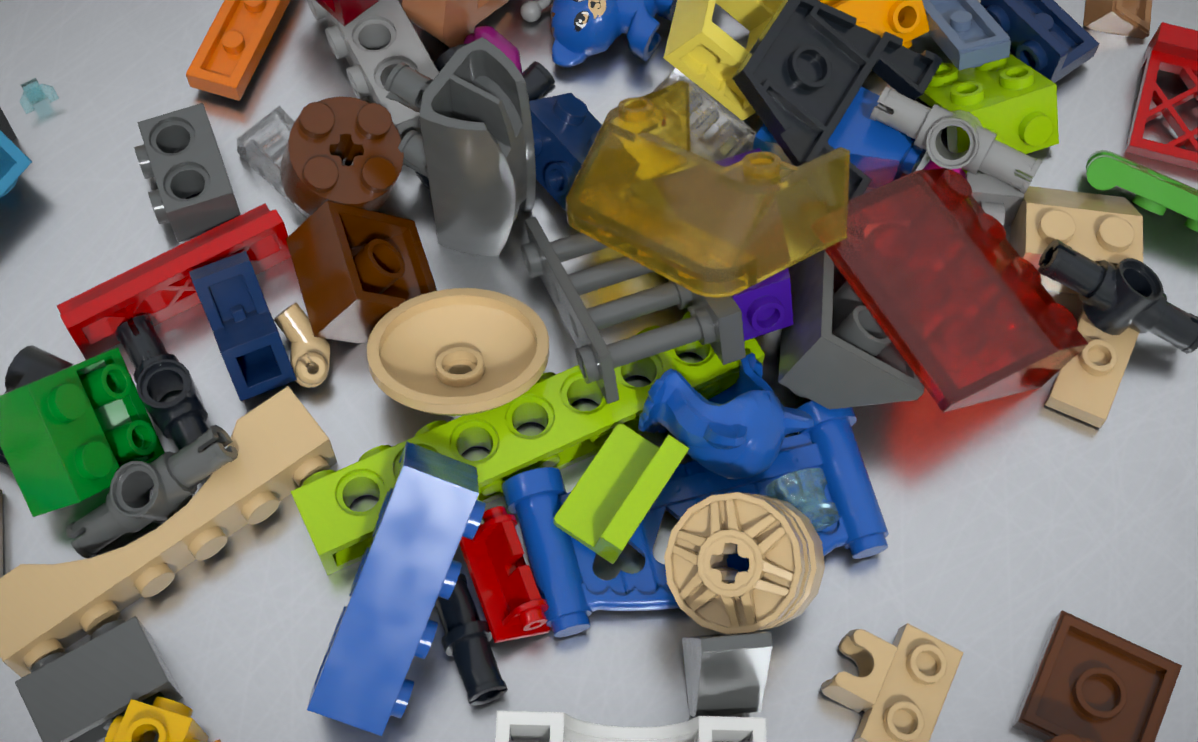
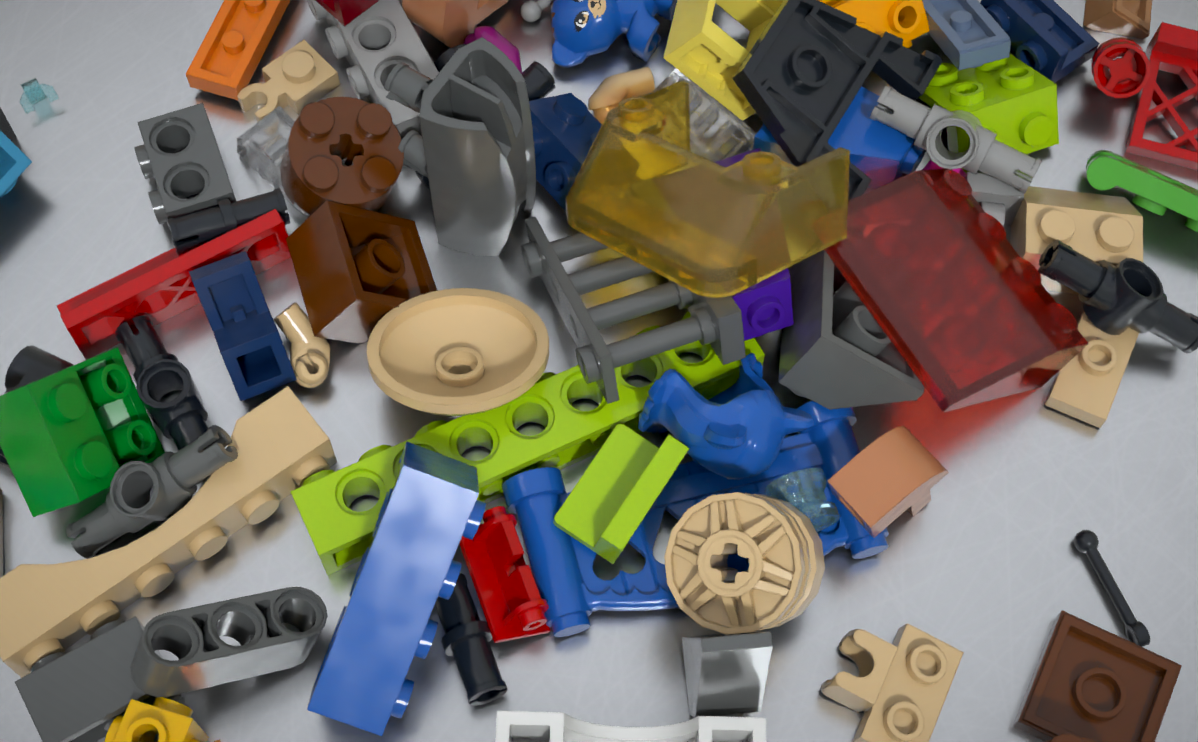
(203, 226): none -> black pin
(208, 660): none -> dark grey beam
(291, 80): none -> tan plate
(620, 87): none -> tan arm
(887, 480): none -> nougat brick
(1087, 543): none -> black hinge
(1123, 75): none -> red wheel

